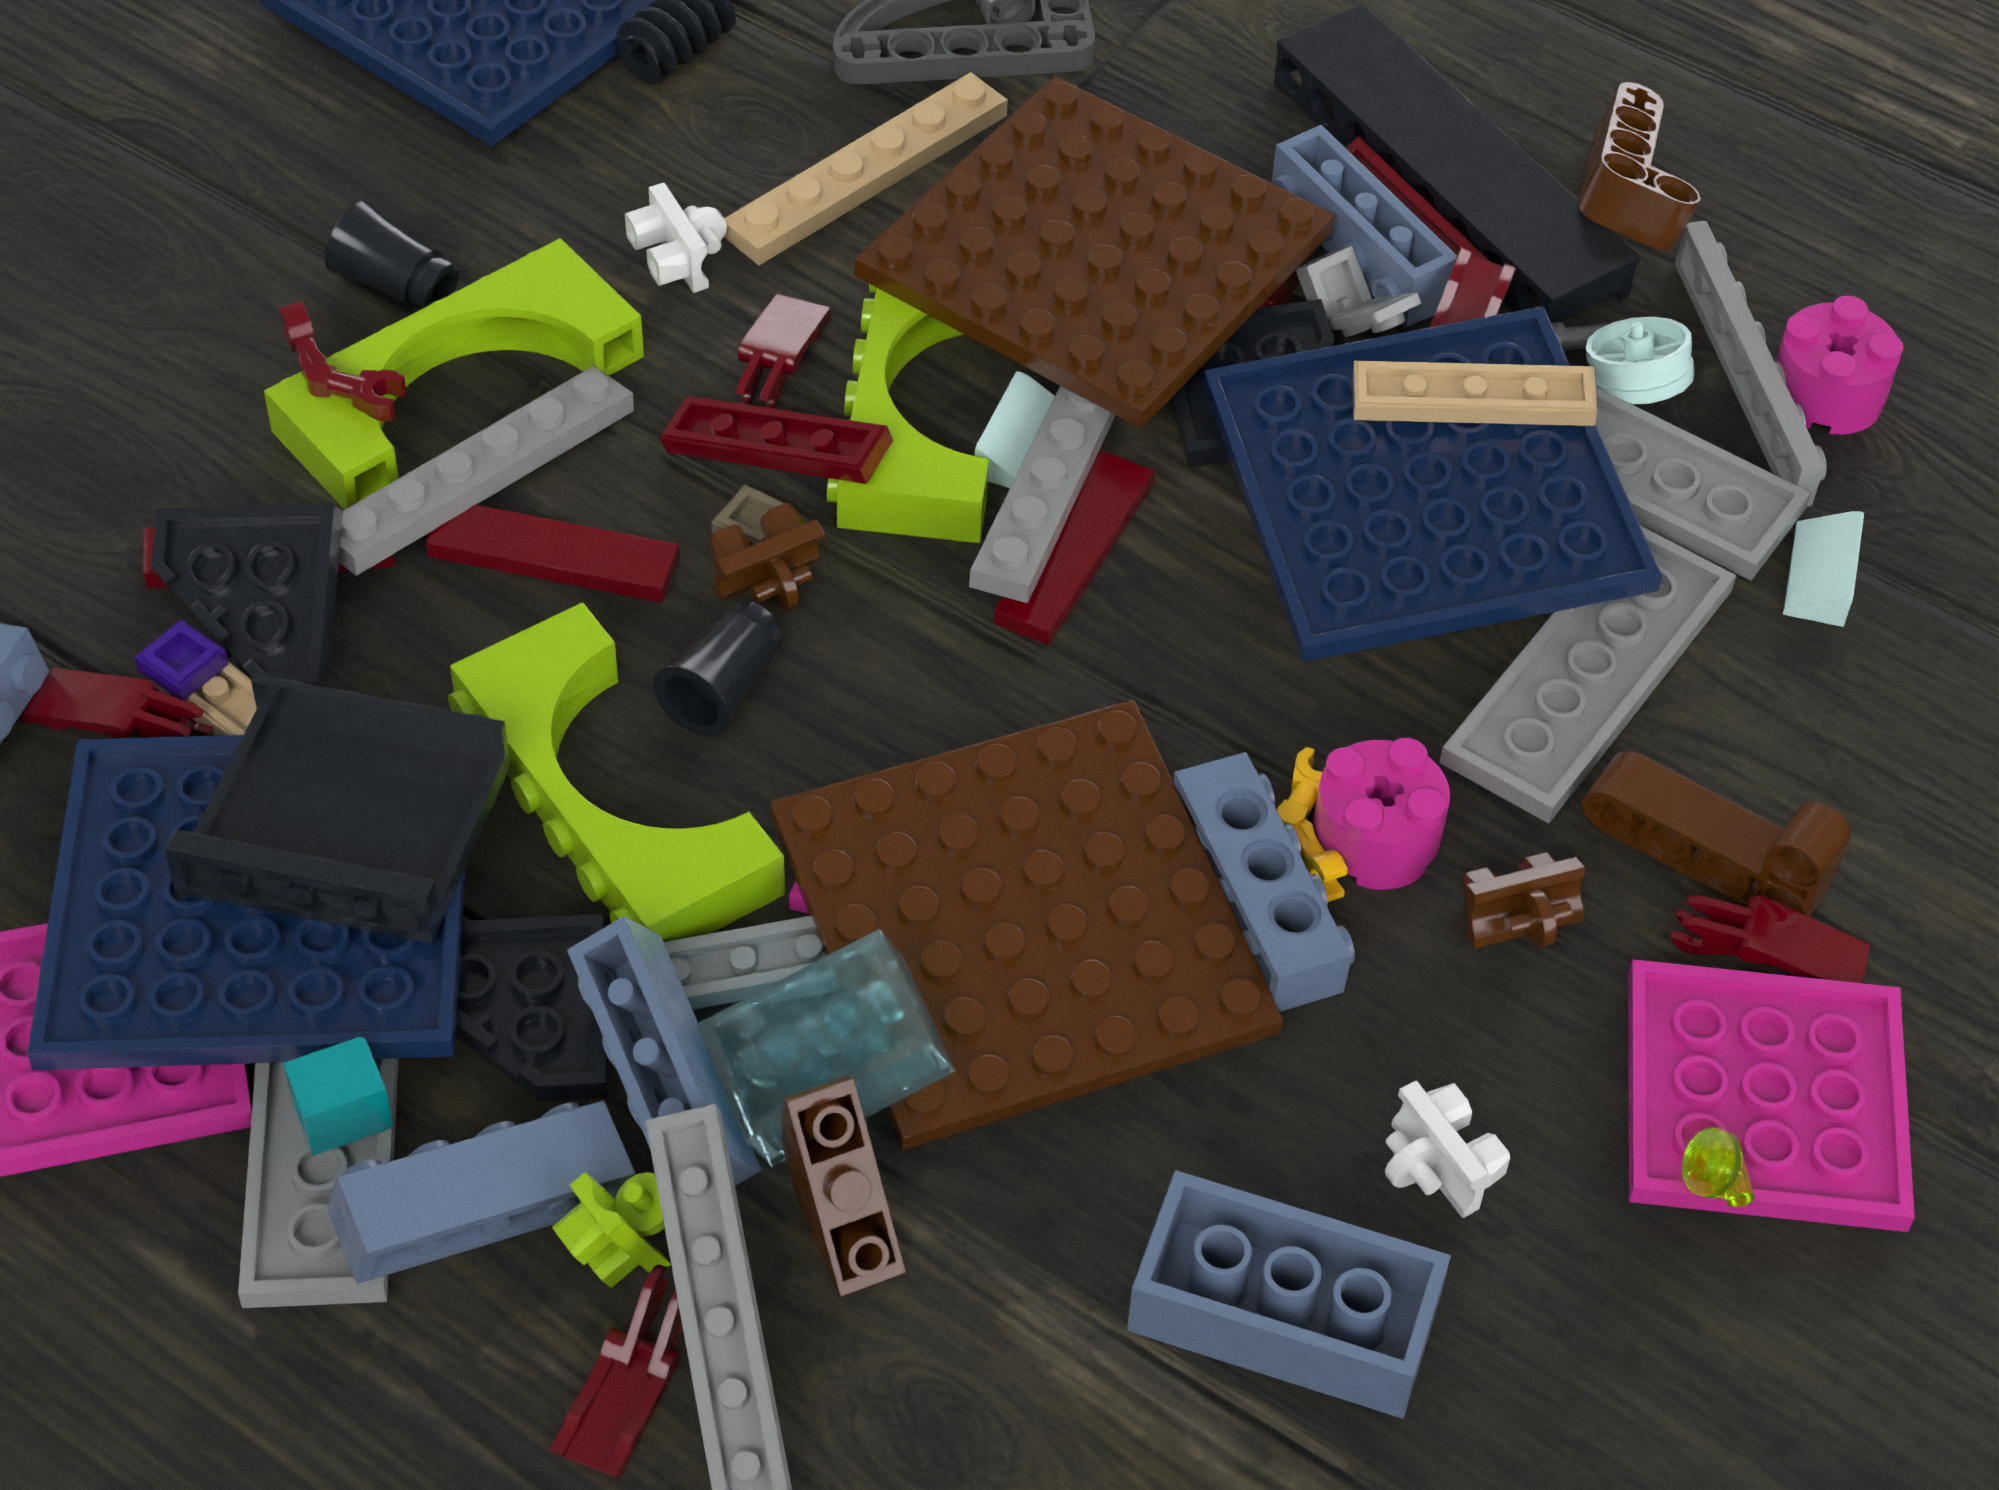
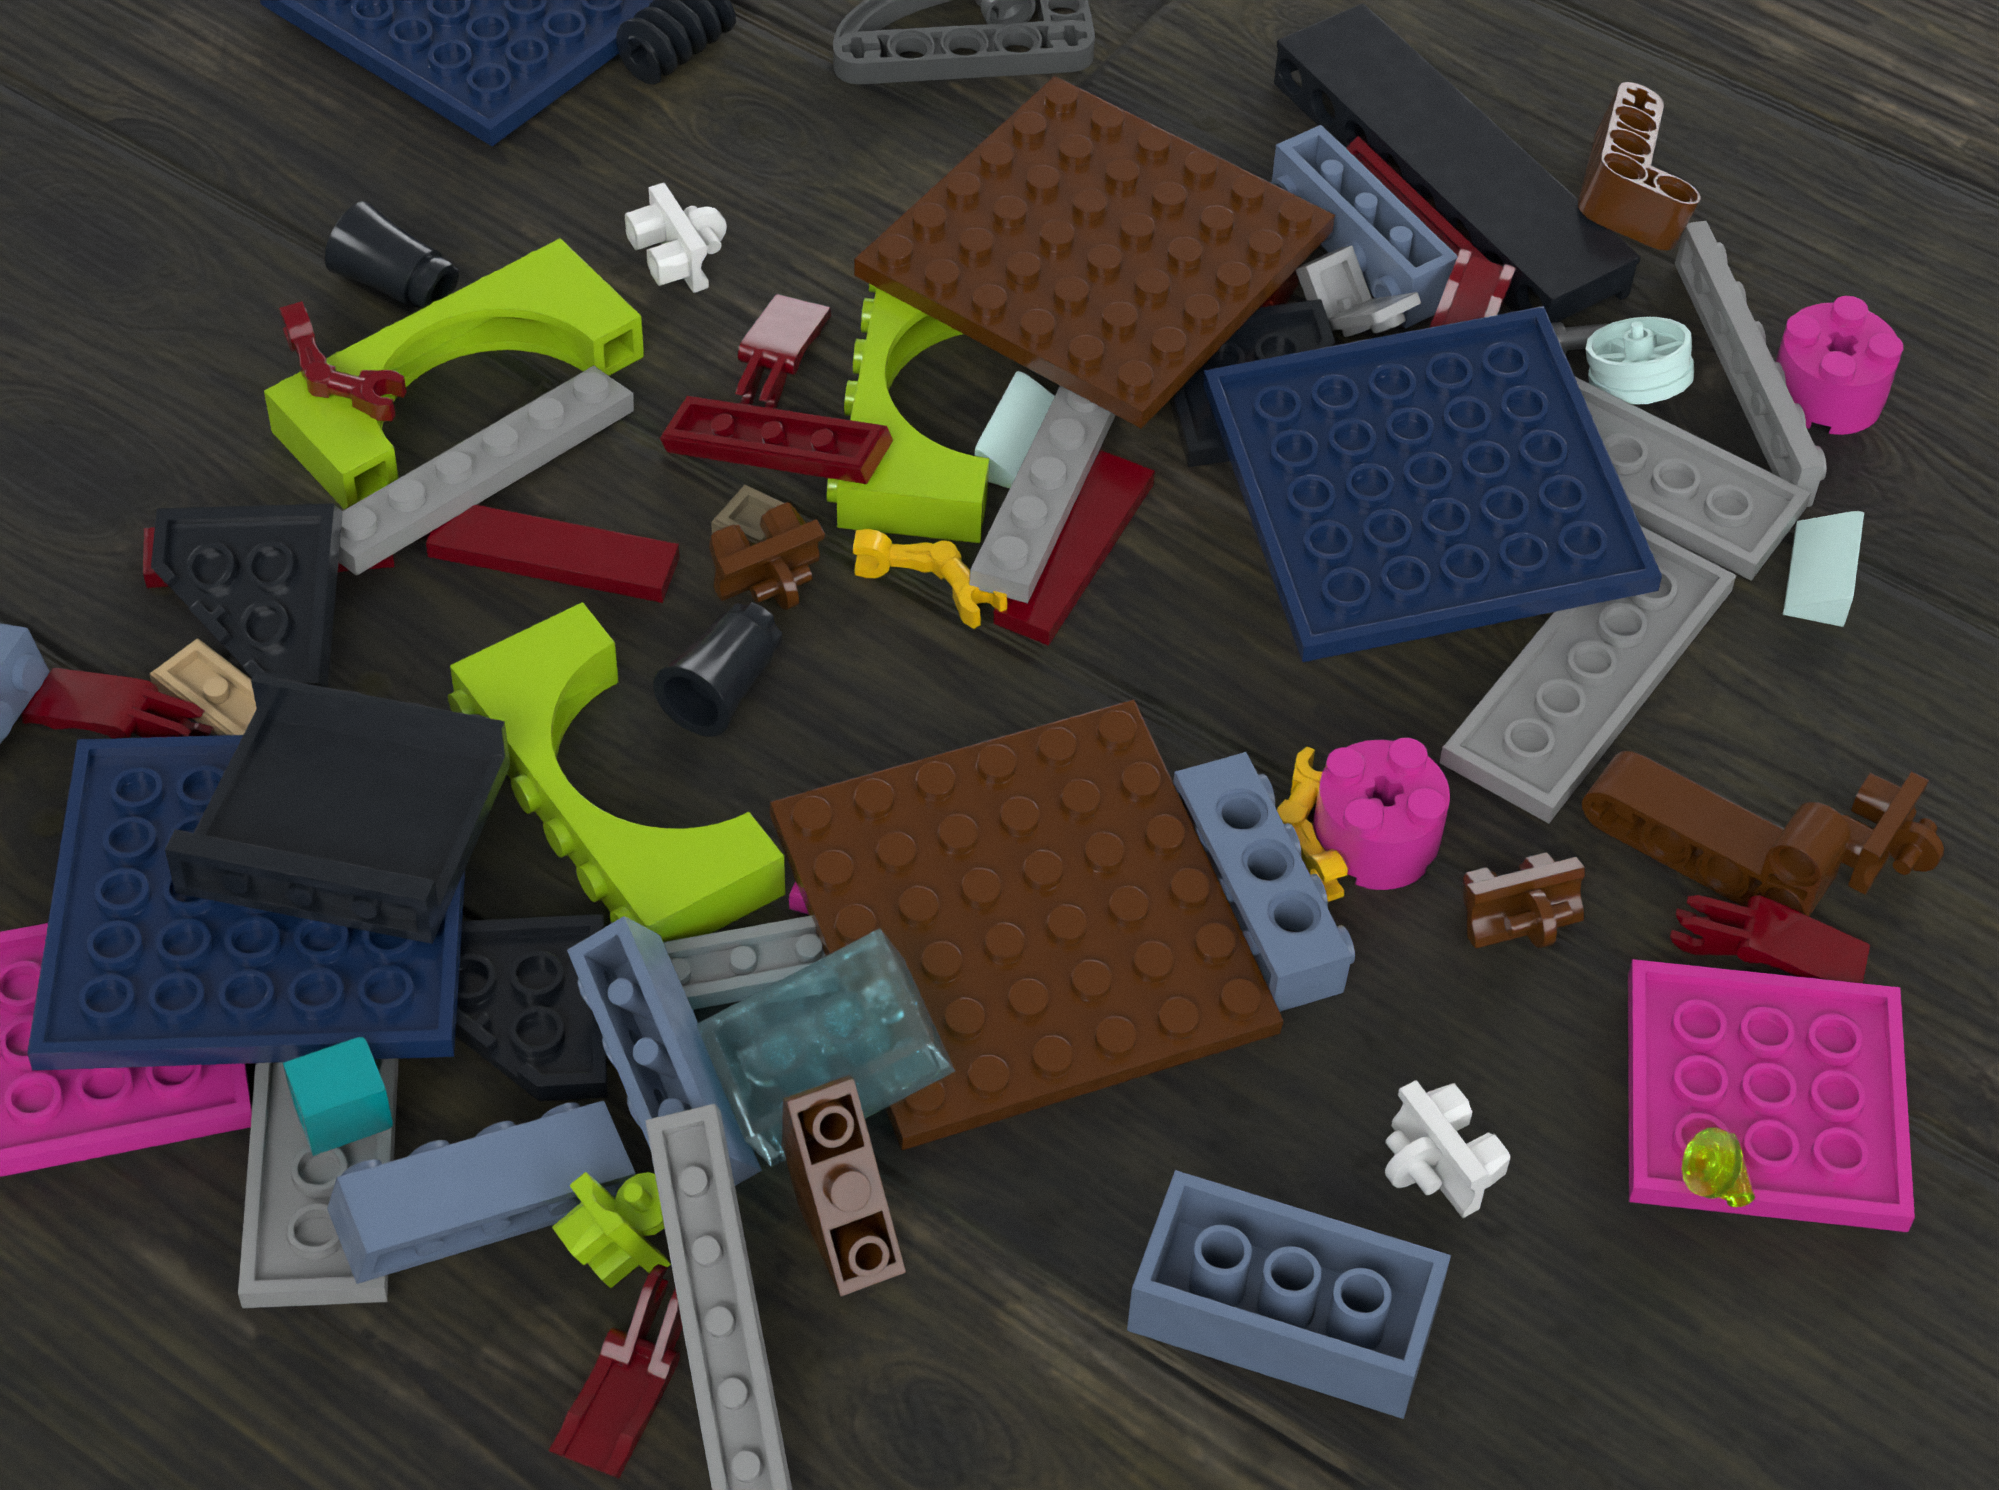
(181, 660): dark purple tile -> none
(864, 168): tan plate -> none
(878, 554): none -> yellow piece
(1474, 393): tan tile -> none
(1895, 835): none -> reddish brown hips

